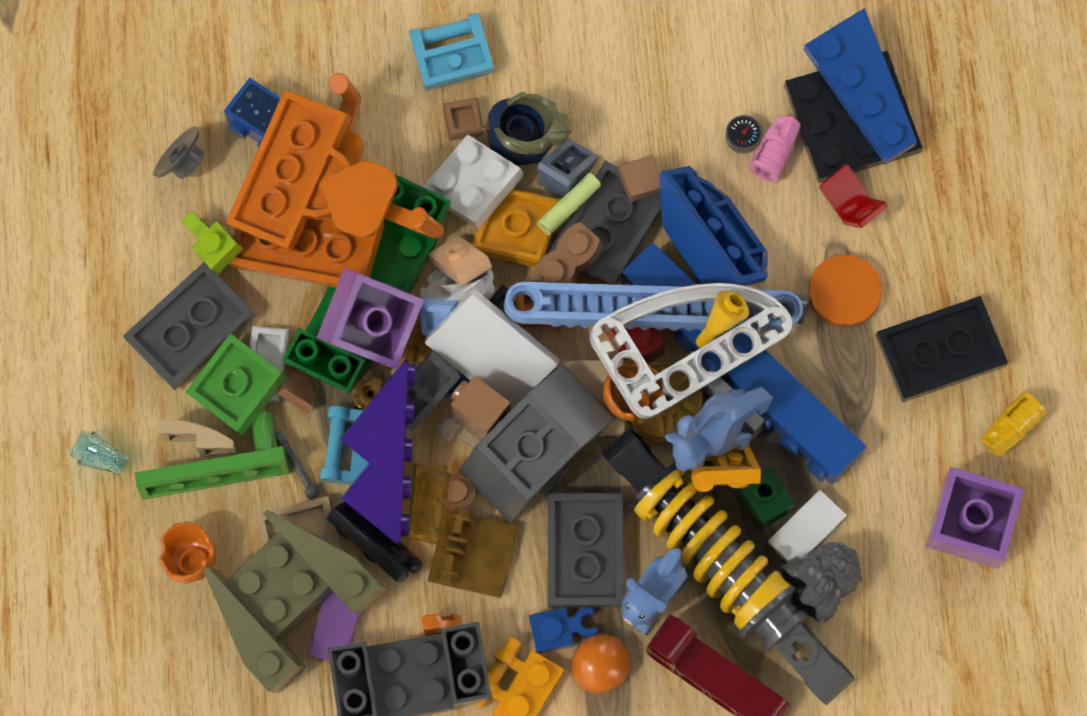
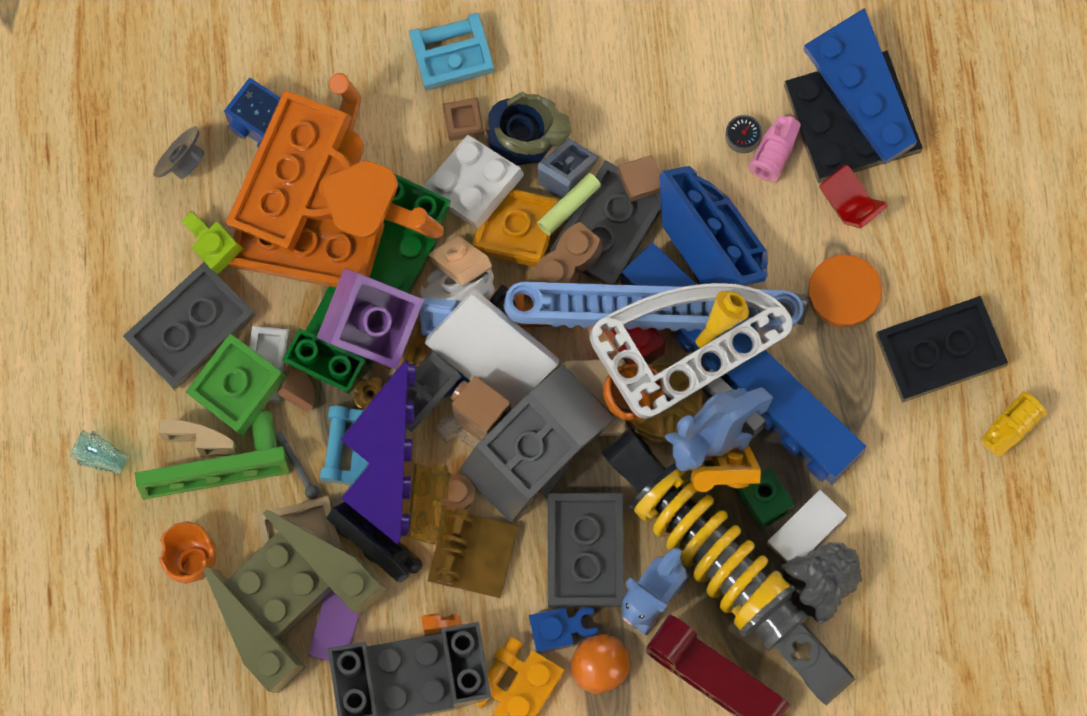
(974, 518): medium lavender brick -> none

